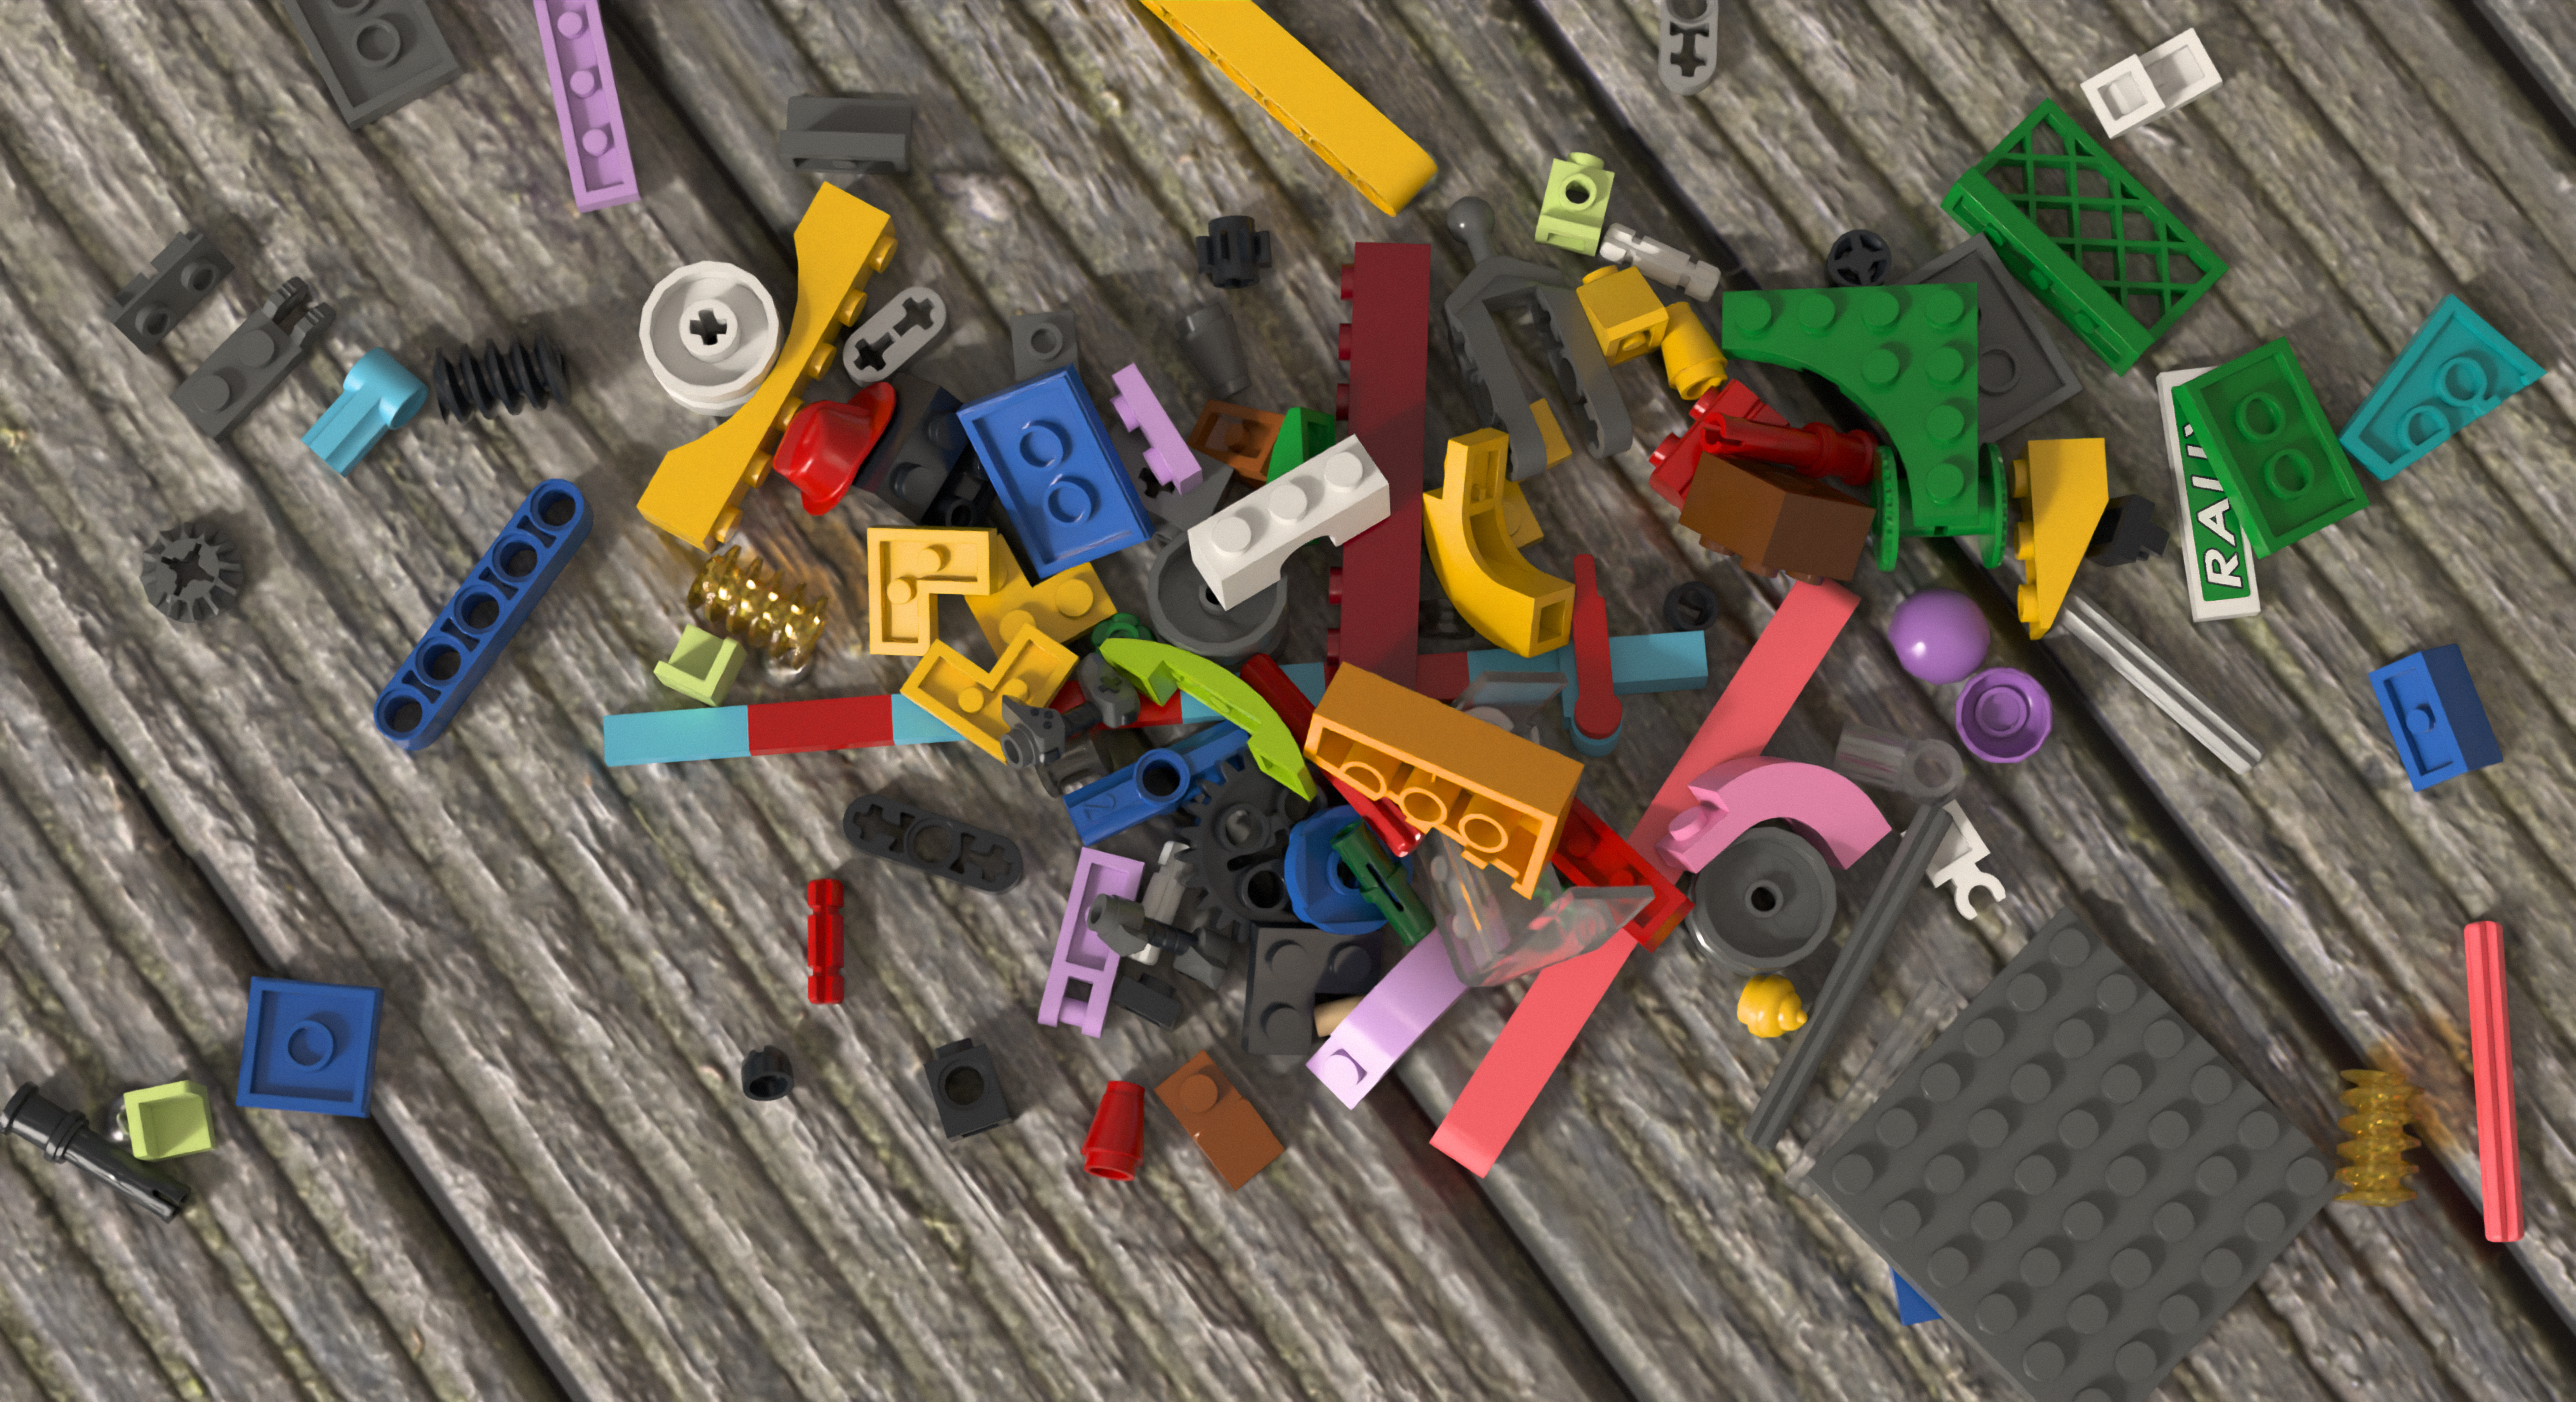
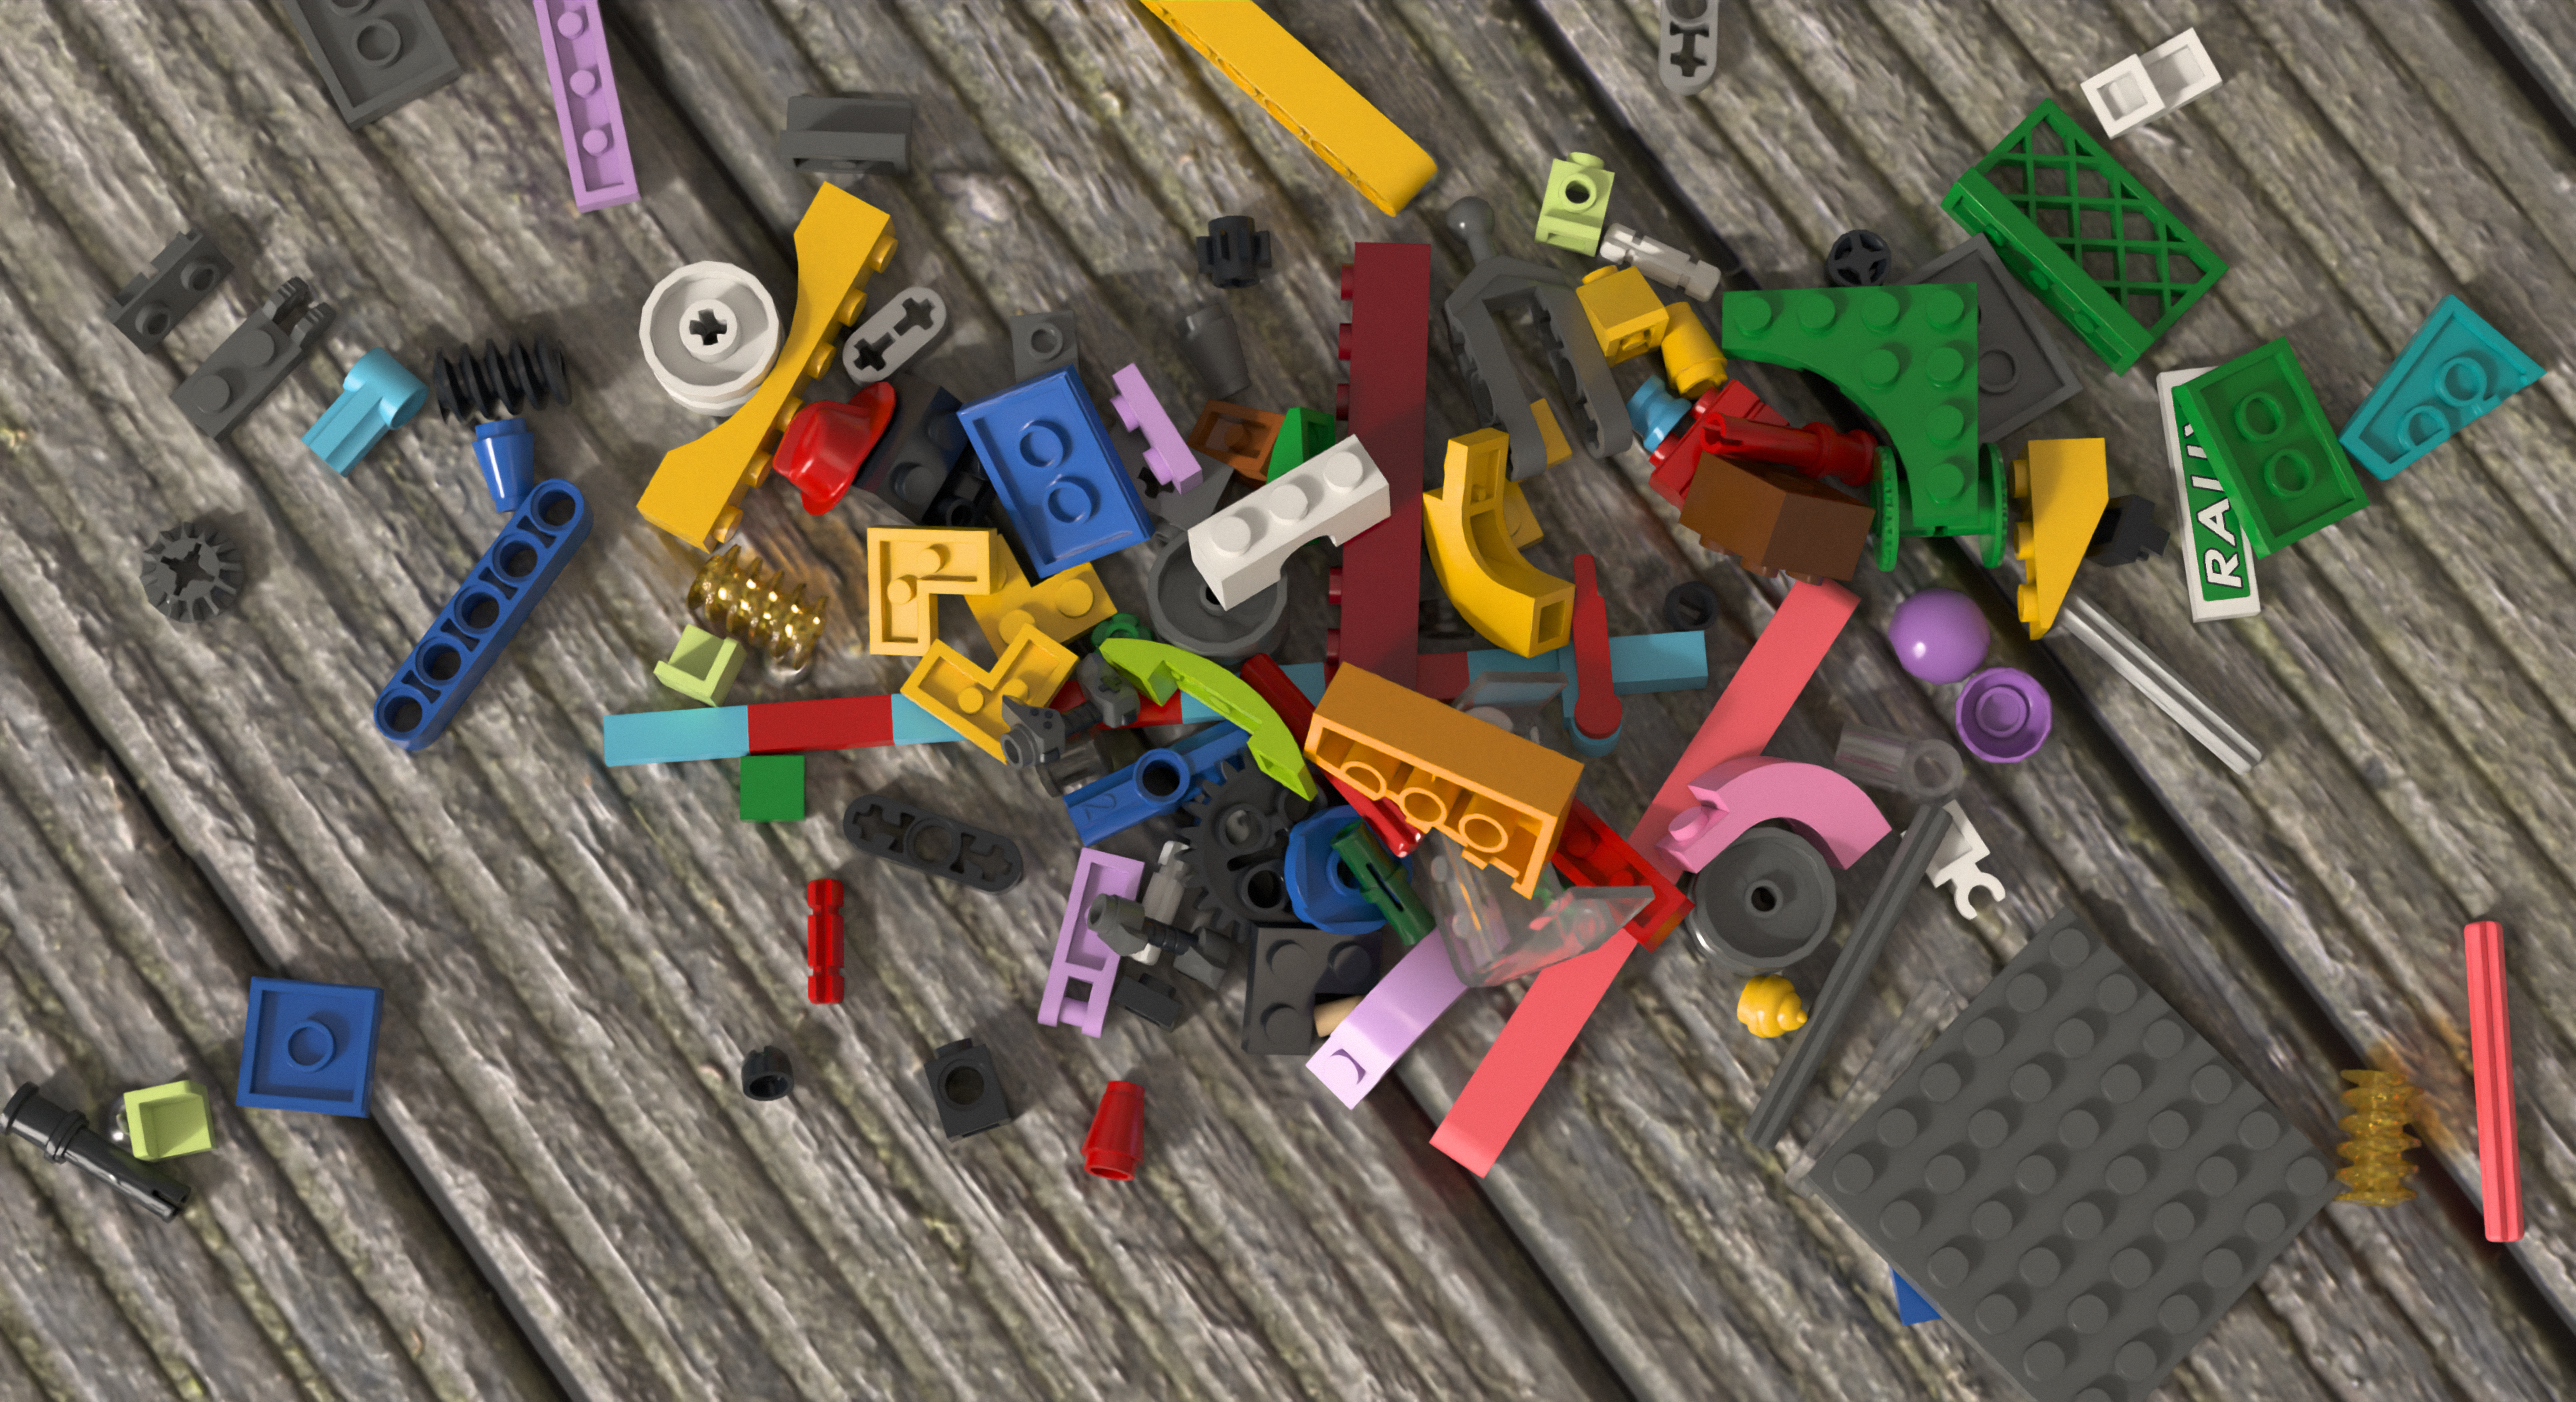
(506, 461): none -> blue cone
(773, 789): none -> green tile
(1219, 1120): dark orange slope -> none
(1656, 412): none -> dark azure wheel
(2435, 716): blue panel -> none

